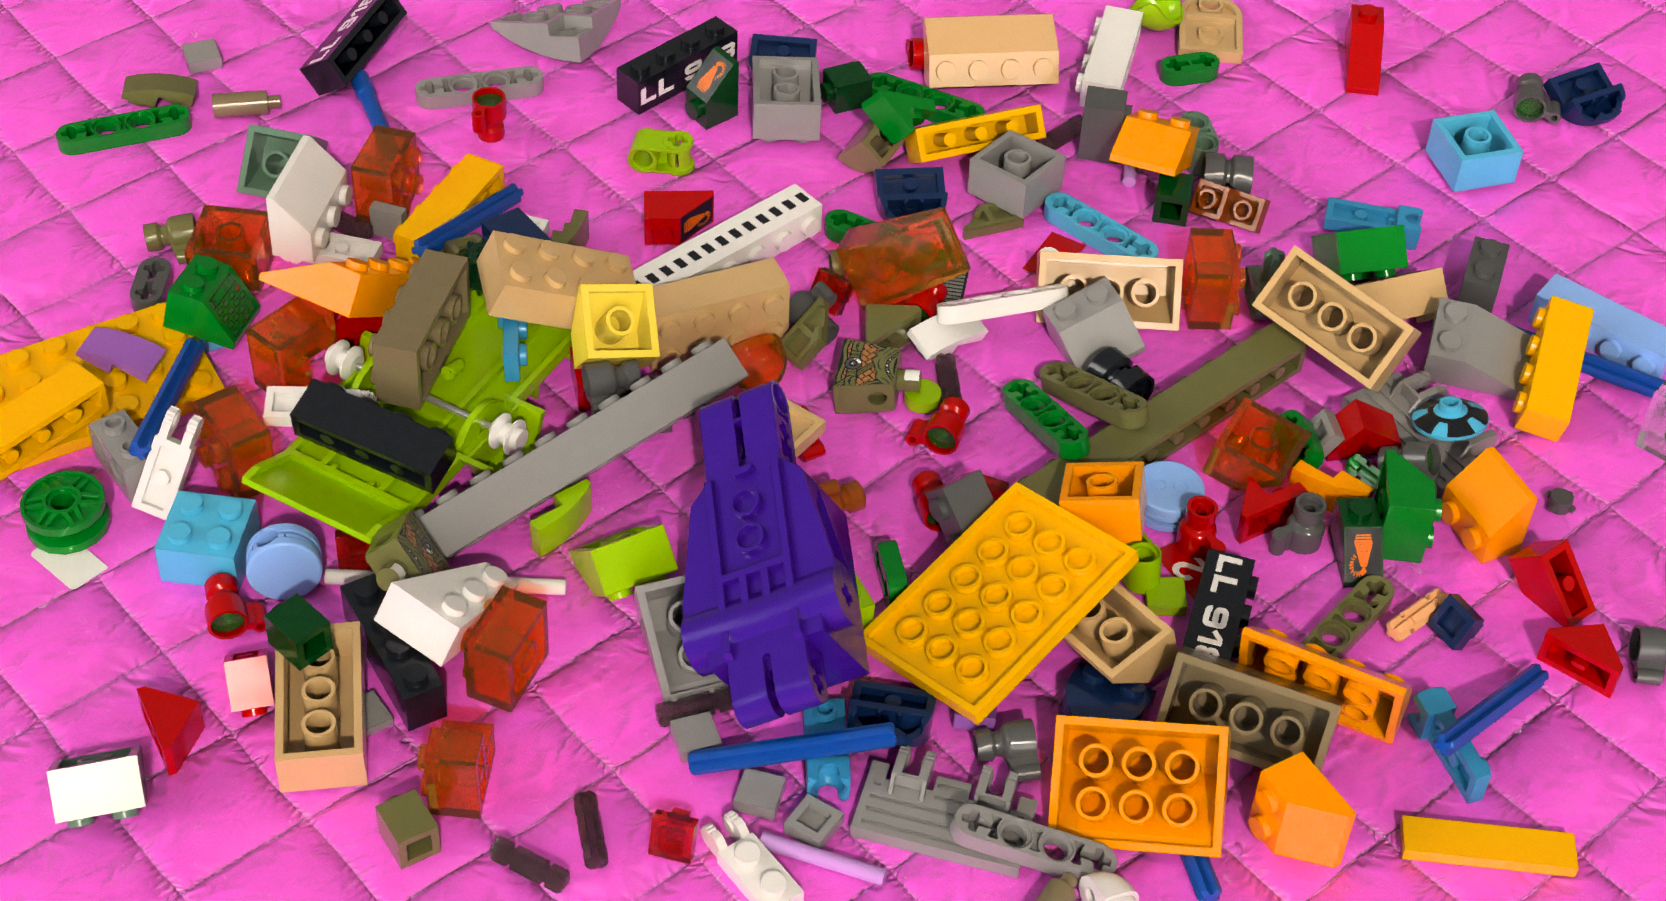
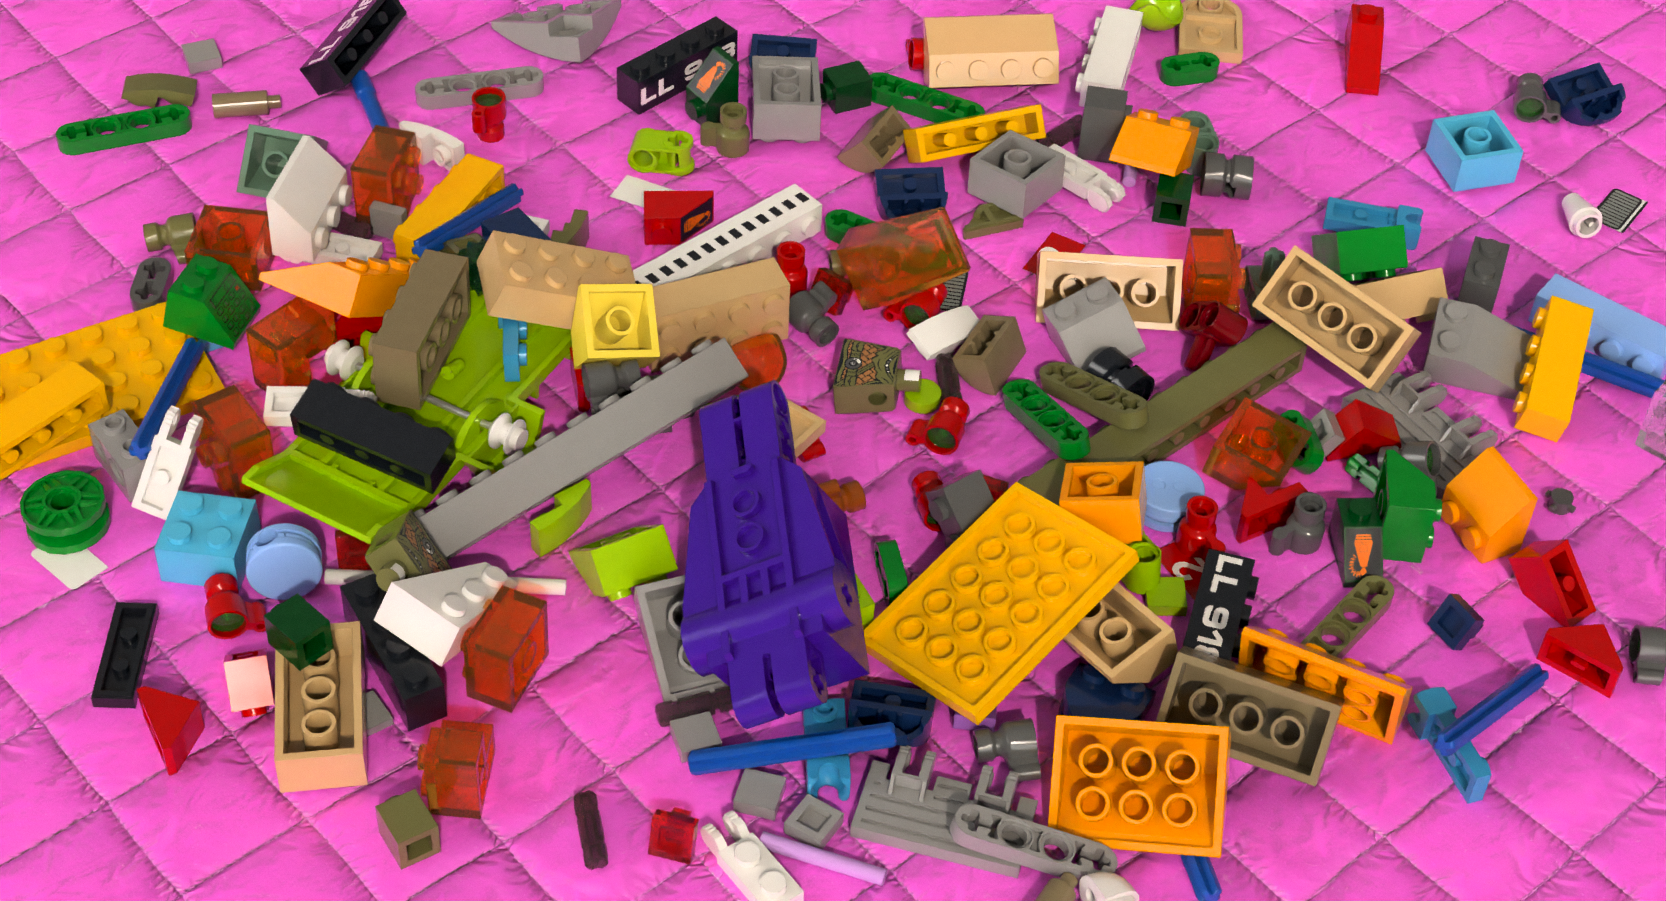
(97, 786): slope -> none
(114, 348): medium lavender slope -> none
(125, 655): none -> black tile
(435, 144): none -> white slope
(529, 864): clear smoke axle -> none
(633, 188): none -> white sticker
(730, 135): none -> olive piece
(791, 261): none -> red piece
(807, 335): olive tile -> none
(890, 323): olive slope -> none
(897, 113): green slope -> none
(990, 353): none -> dark tan brick
(1000, 304): white beam -> none
(1067, 213): medium azure beam -> none
(1089, 182): none -> white hinge
(1211, 326): none -> dark red beam
(1229, 206): dark orange slope -> none
(1300, 813): light orange slope -> none
(1330, 488): light orange slope -> none
(1415, 615): light nougat axle -> none
(1450, 419): dish -> none
(1488, 846): yellow tile -> none
(1581, 216): none -> white cone
(1620, 209): none -> sticker

